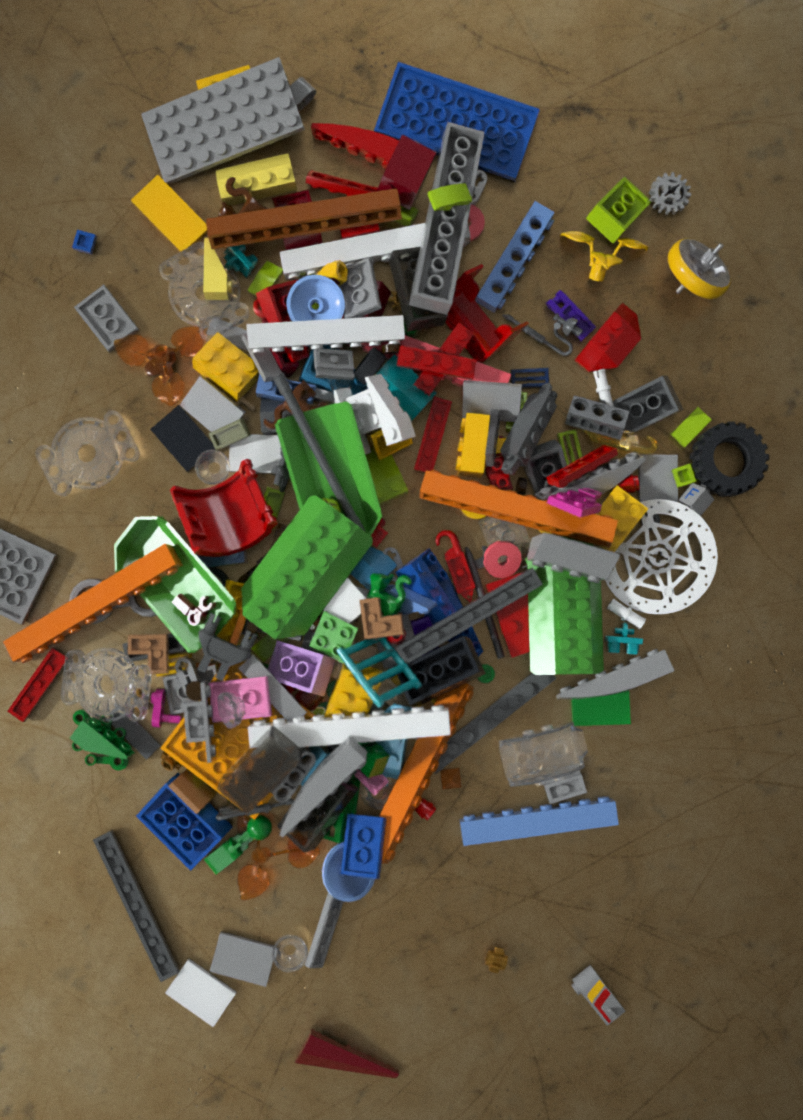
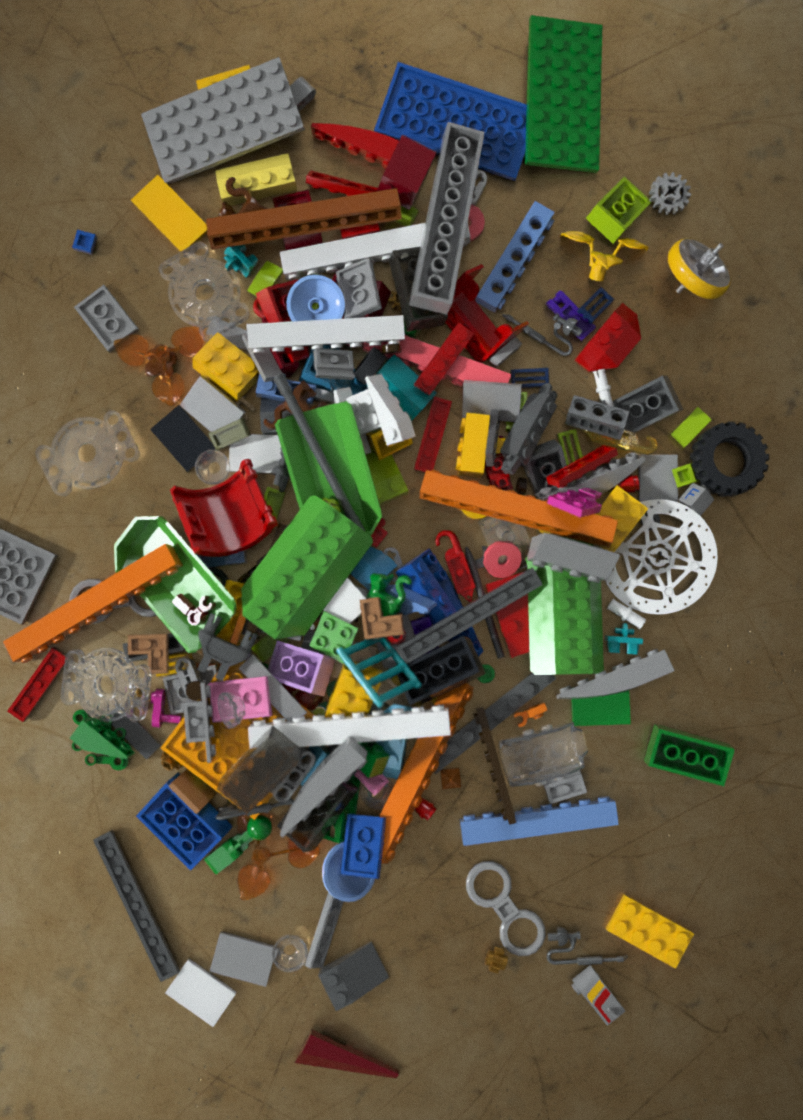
(215, 282): light yellow slope -> none
(335, 271): yellow rock -> none
(353, 975): none -> dark grey slope
(436, 362): red plate -> none
(449, 196): lime slope -> none
(496, 773): none -> dark brown plate
(505, 908): none -> light grey bar
(506, 352): none -> light grey beam
(534, 711): none -> orange plate
(562, 938): none -> dark grey piece
(563, 94): none -> green plate
(587, 314): none -> dark blue tile
(649, 931): none -> yellow plate
(689, 755): none -> green brick

